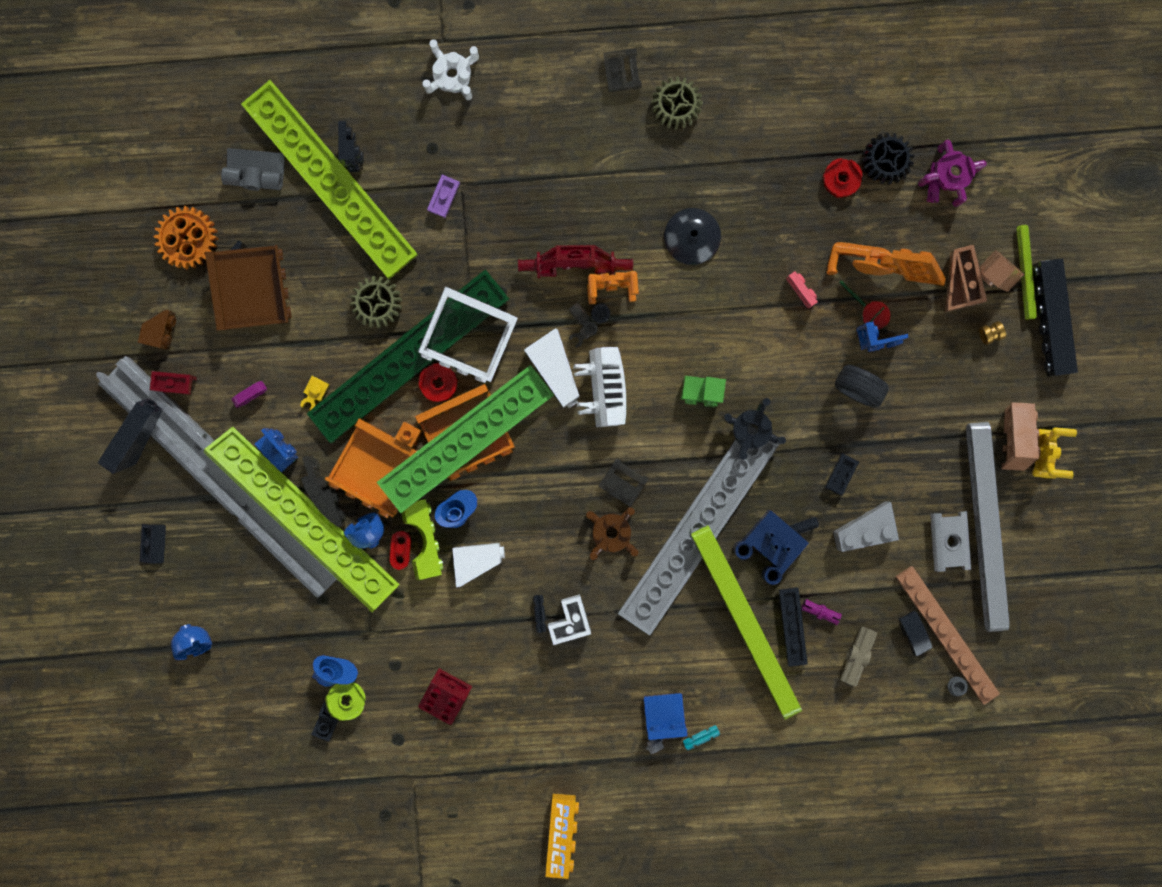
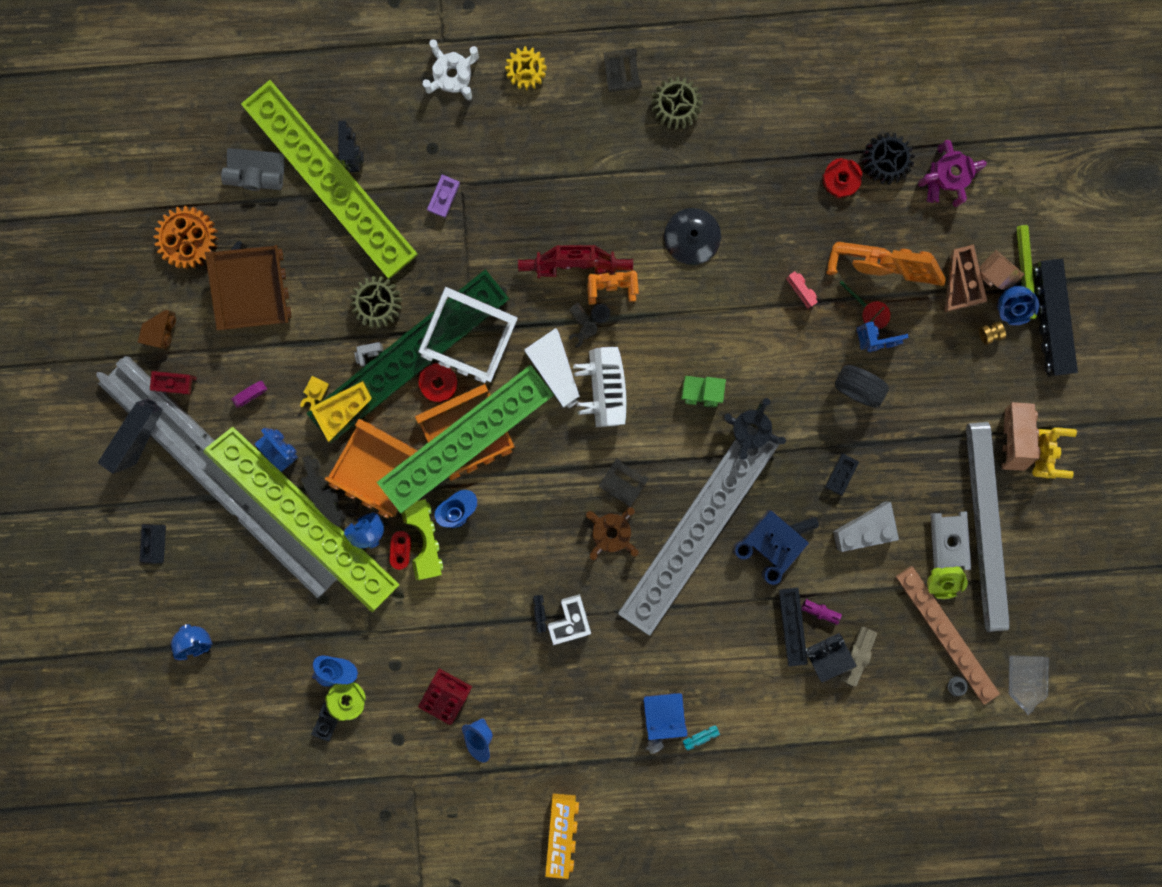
(340, 409): none -> yellow wing
(370, 350): none -> light grey bracket
(409, 434): orange brick -> none
(475, 560): white slope -> none
(477, 739): none -> blue piece
(531, 74): none -> yellow gear
(746, 622): lime beam -> none
(830, 657): none -> black hinge
(915, 632): black slope -> none
(955, 578): none -> lime plate
(1017, 305): none -> blue cylinder
(1028, 680): none -> clear tile

